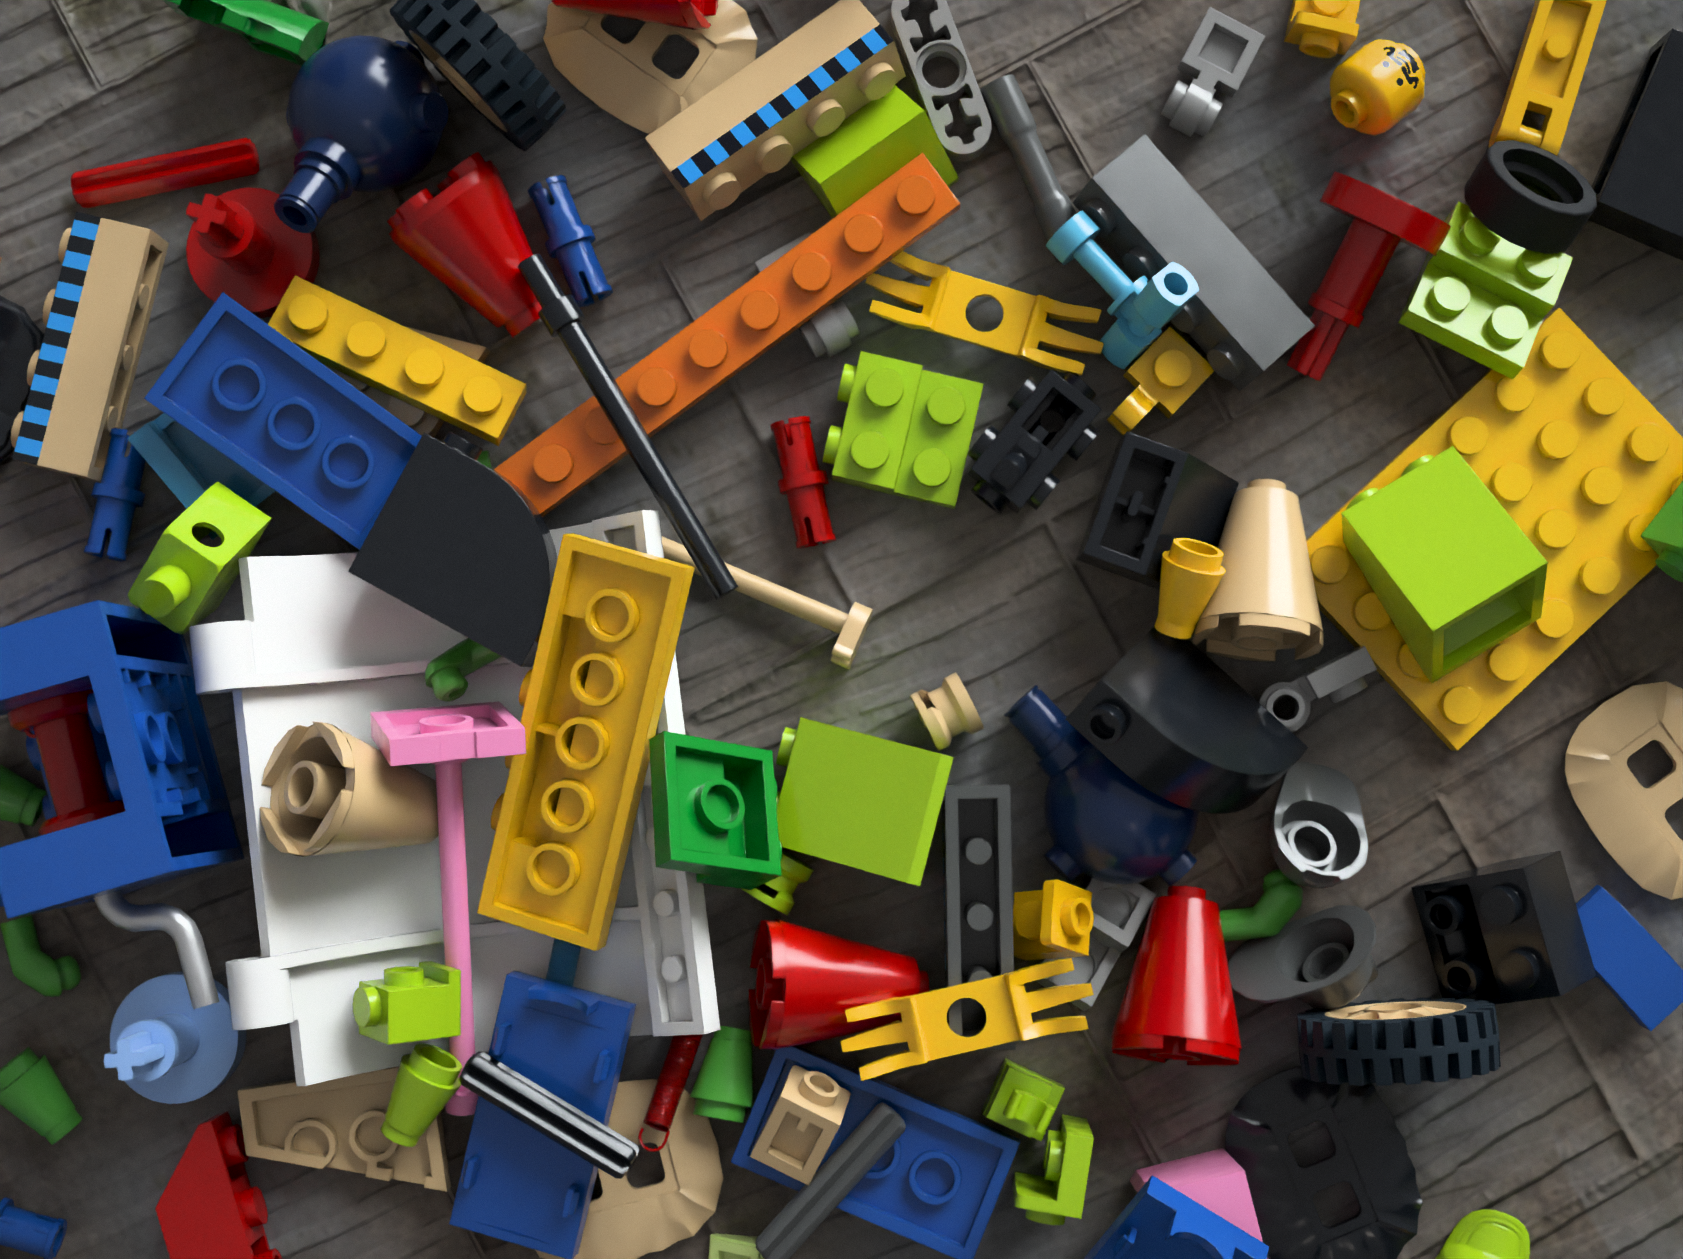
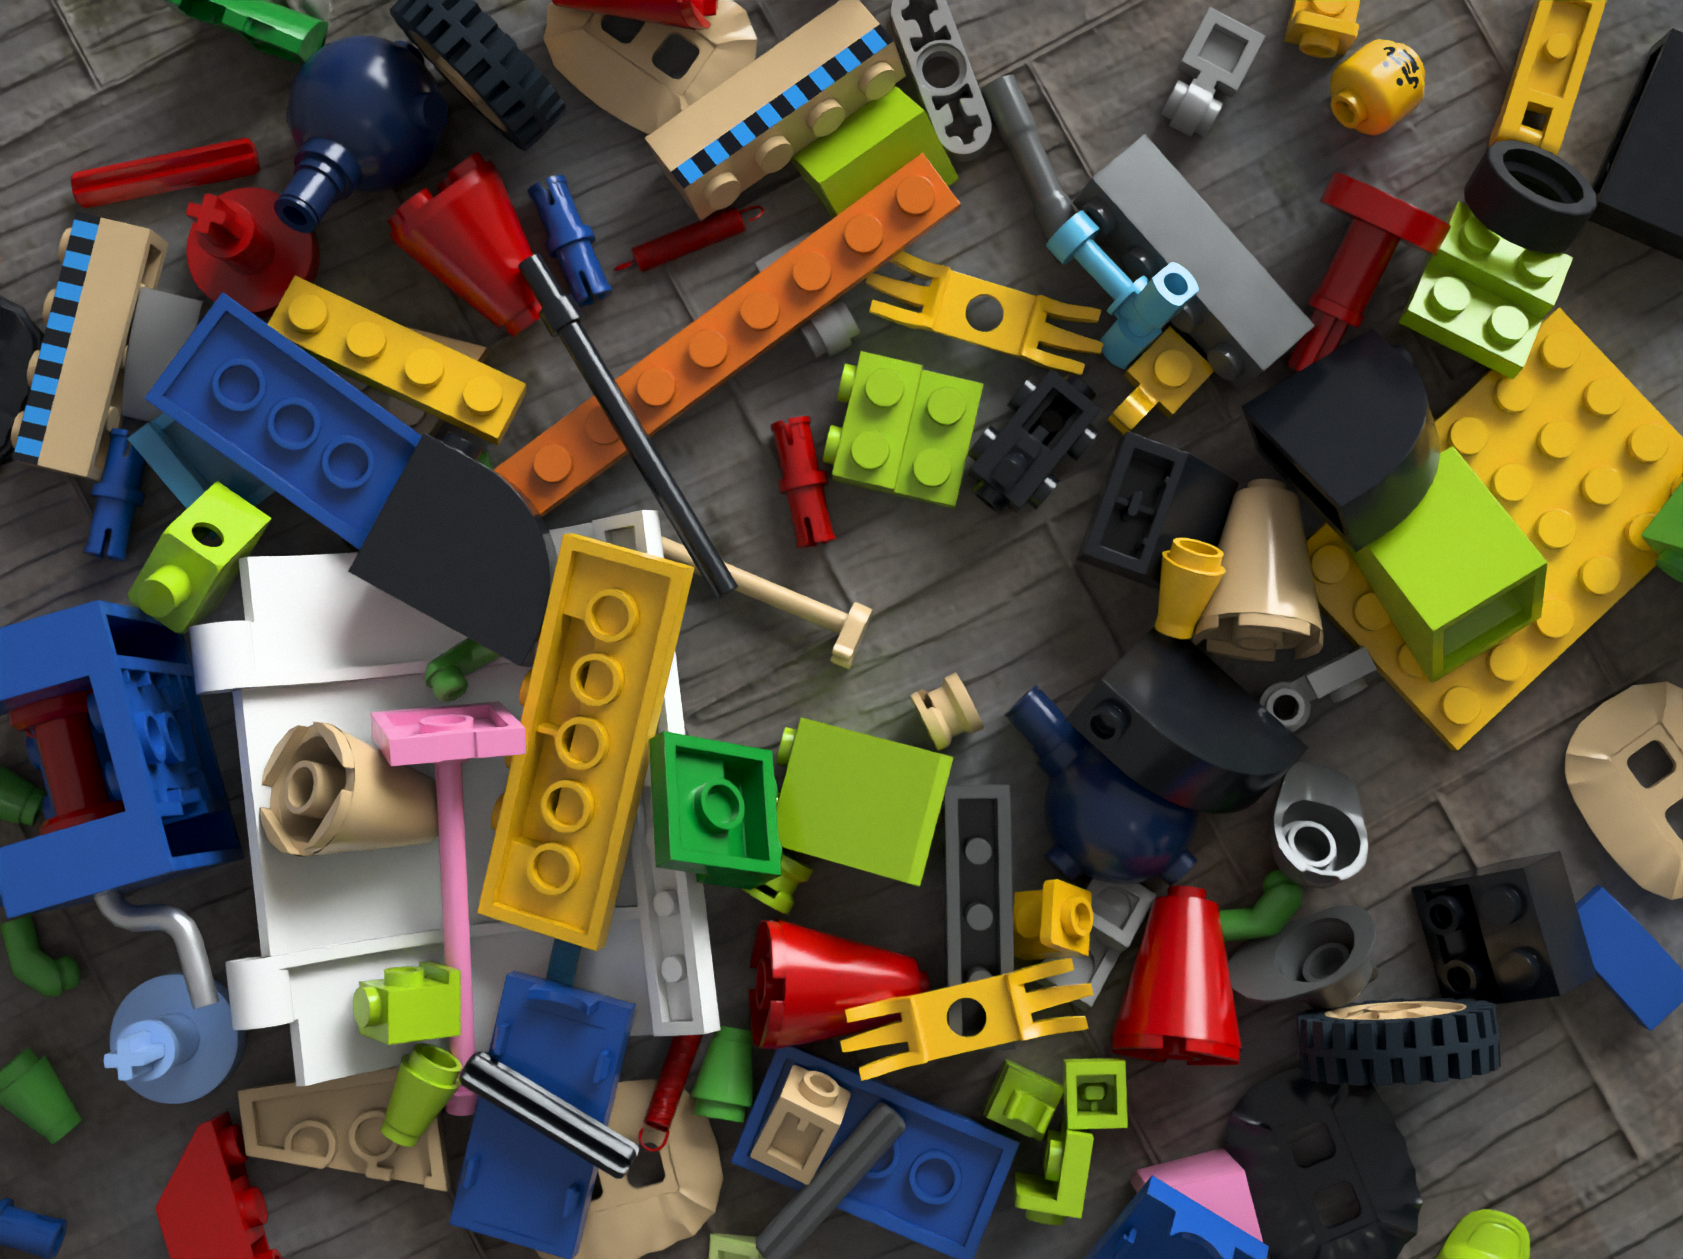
(157, 334): none -> light grey slope
(689, 239): none -> red piece
(1095, 1093): none -> lime piece
(1352, 436): none -> black brick

